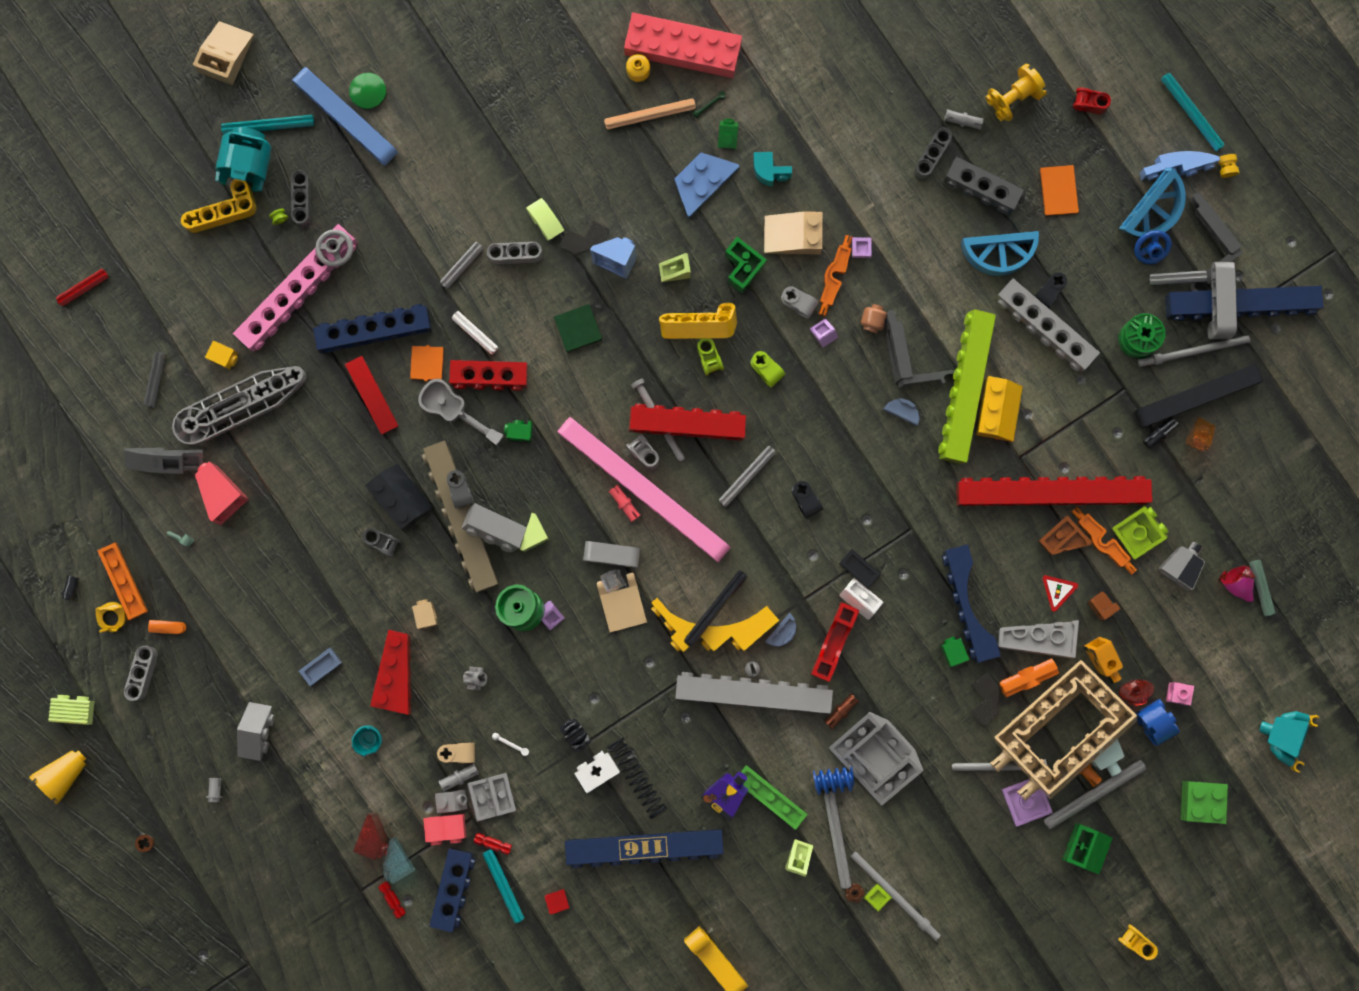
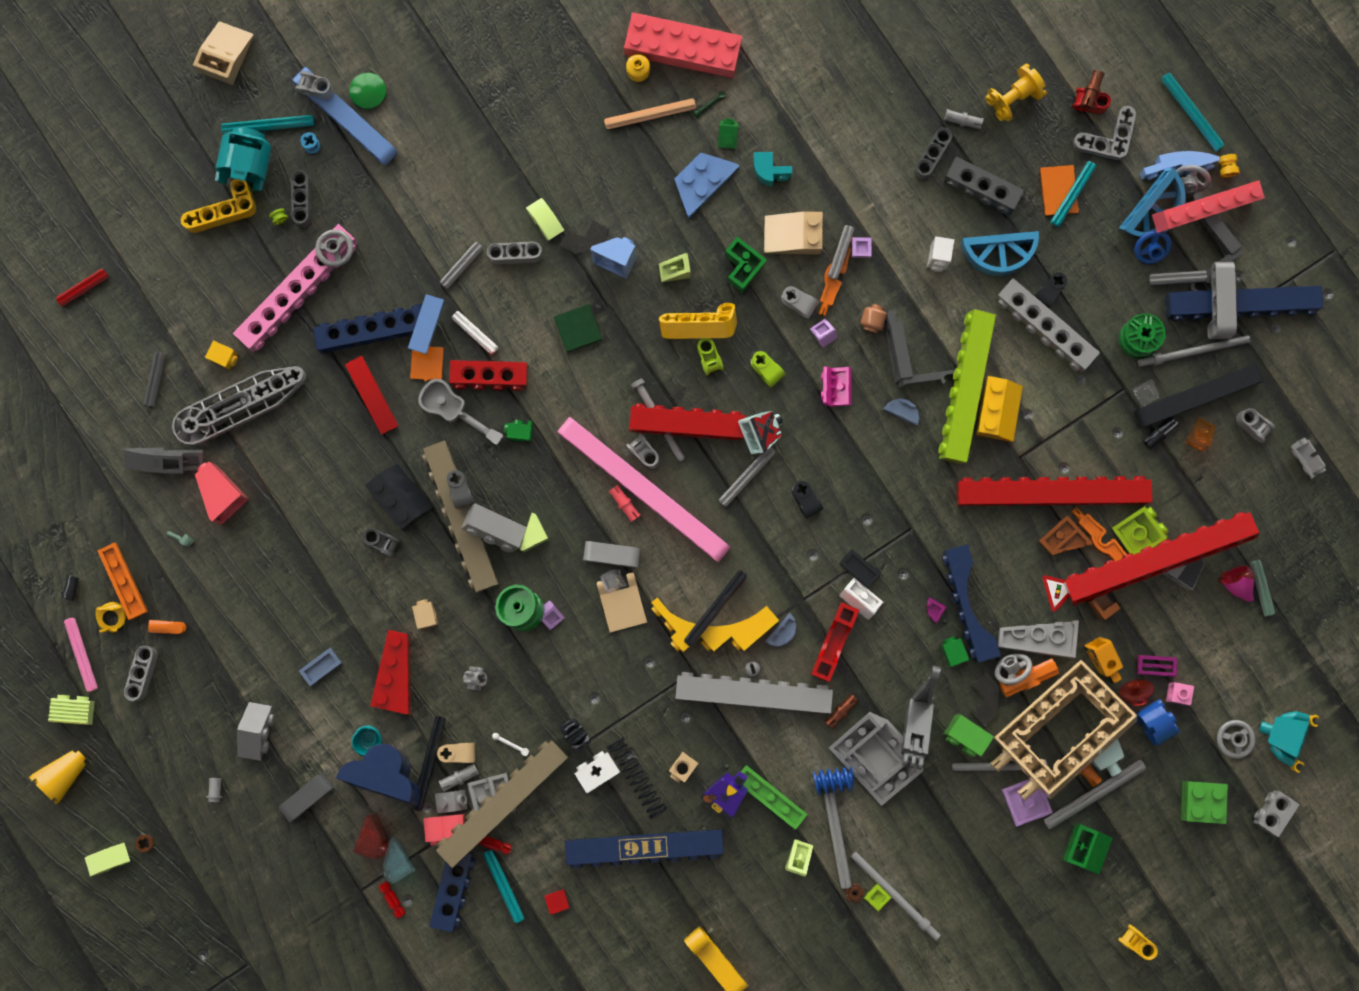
(80, 654): none -> bright pink axle
(107, 859): none -> yellowish green slope
(306, 797): none -> dark grey beam
(311, 85): none -> light grey piece
(311, 148): none -> dark azure bush
(382, 772): none -> dark blue brick
(426, 324): none -> medium blue tile
(429, 759): none -> black axle
(495, 809): none -> dark tan brick
(683, 758): none -> tan brick
(761, 431): none -> torso
(836, 386): none -> dark pink bracket
(841, 252): none -> light grey axle
(918, 722): none -> dark grey hinge
(934, 610): none -> magenta tile
(940, 254): none -> white brick
(967, 735): none -> bright green brick
(1012, 665): none -> light grey piece
(1073, 194): none -> teal axle
(1092, 89): none -> copper pin
(1110, 144): none -> light grey beam
(1140, 664): none -> magenta tile
(1146, 392): none -> clear slope
(1162, 558): none -> red brick
(1191, 181): none -> light grey piece
(1208, 206): none -> coral arch
(1242, 742): none -> light grey piece
(1258, 425): none -> light grey piece
(1280, 817): none -> light grey brick
(1302, 450): none -> light grey hinge

